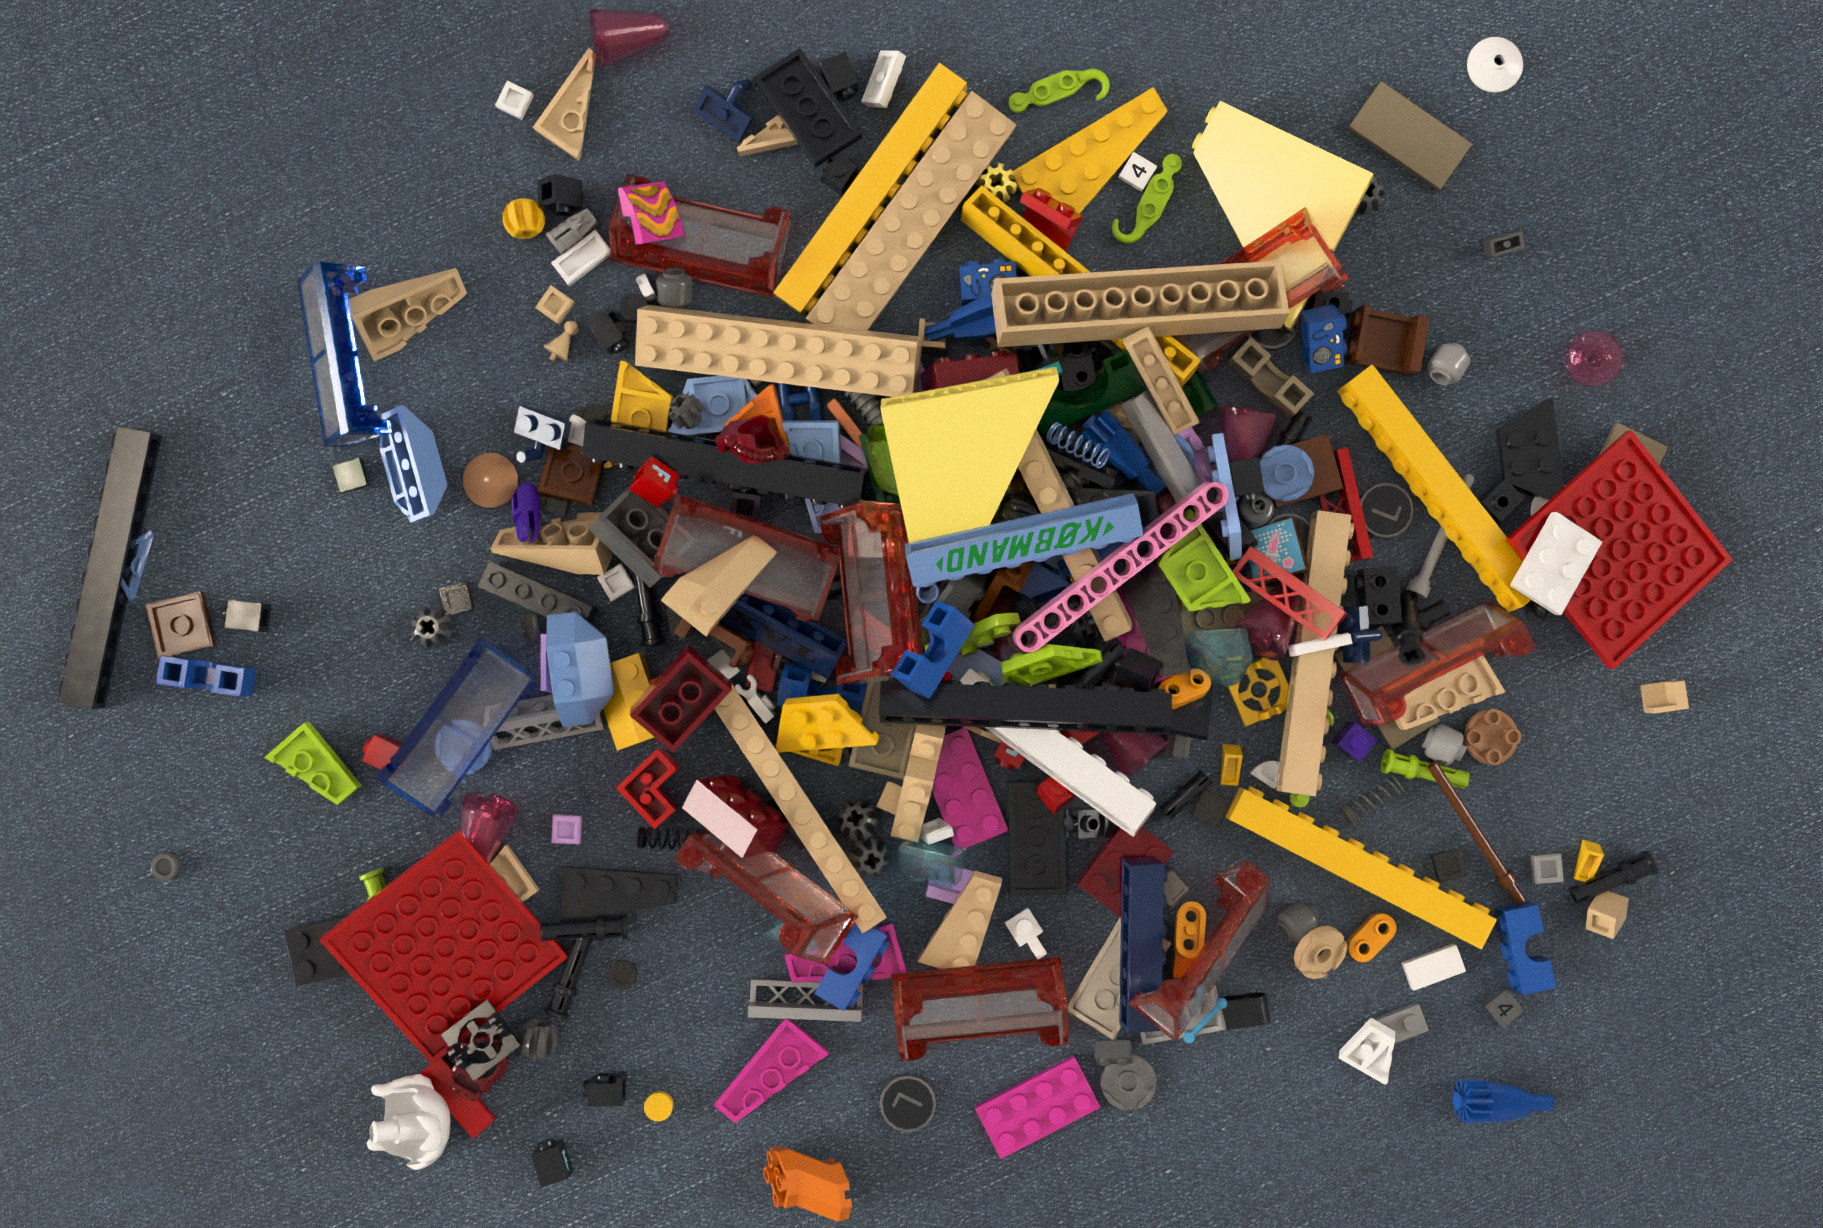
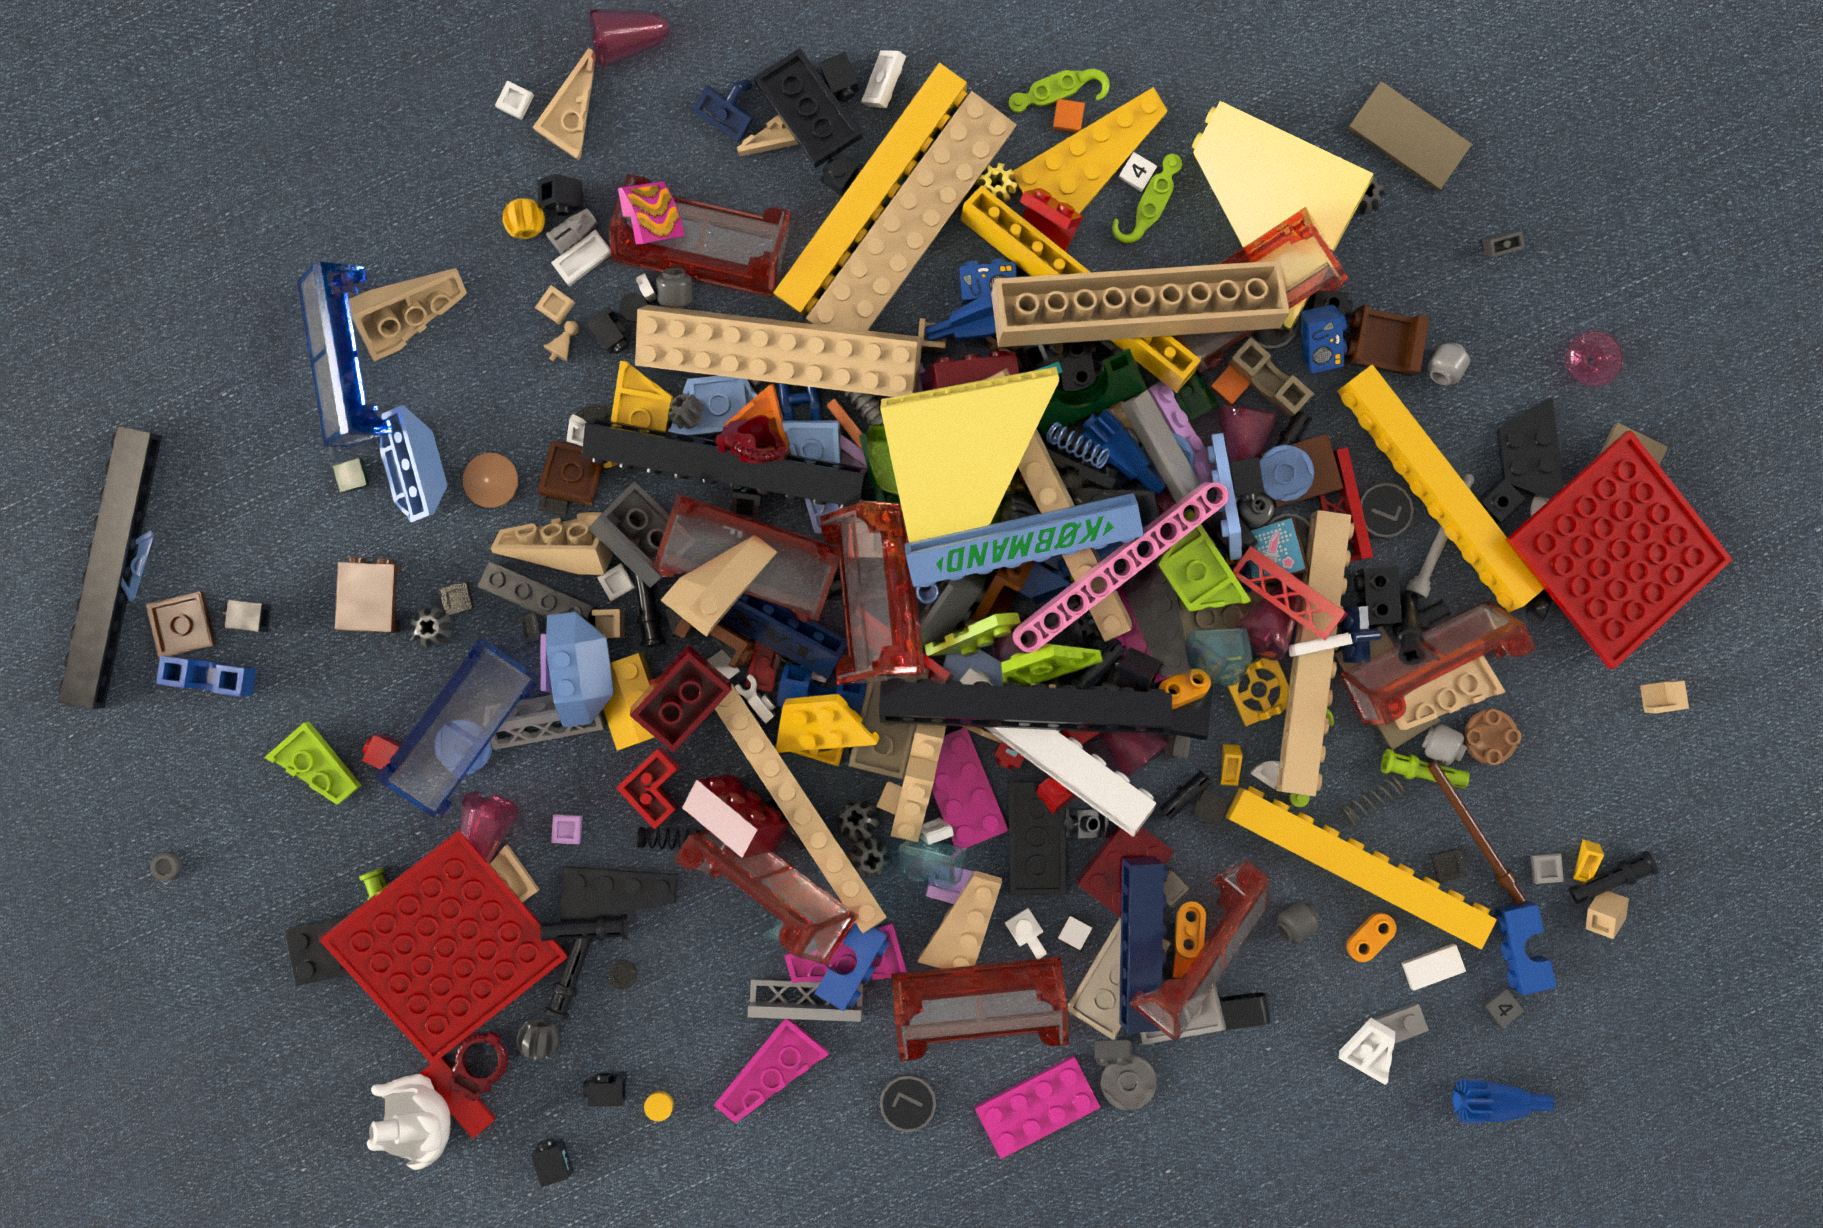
(366, 595): none -> panel
(500, 1027): piece -> none
(526, 512): dark purple arm -> none
(543, 429): plate -> none
(610, 622): none -> tan panel
(655, 482): red brick -> none
(807, 1183): orange brick -> none
(947, 633): blue arch -> none
(1068, 115): none -> orange tile
(1074, 932): none -> white tile
(1160, 380): tan tile -> none
(1189, 1036): dark azure hinge -> none
(1230, 385): none -> orange tile
(1309, 947): tan tile -> none
(1354, 741): dark purple brick -> none
(1486, 72): white dish -> none
(1556, 563): white plate -> none

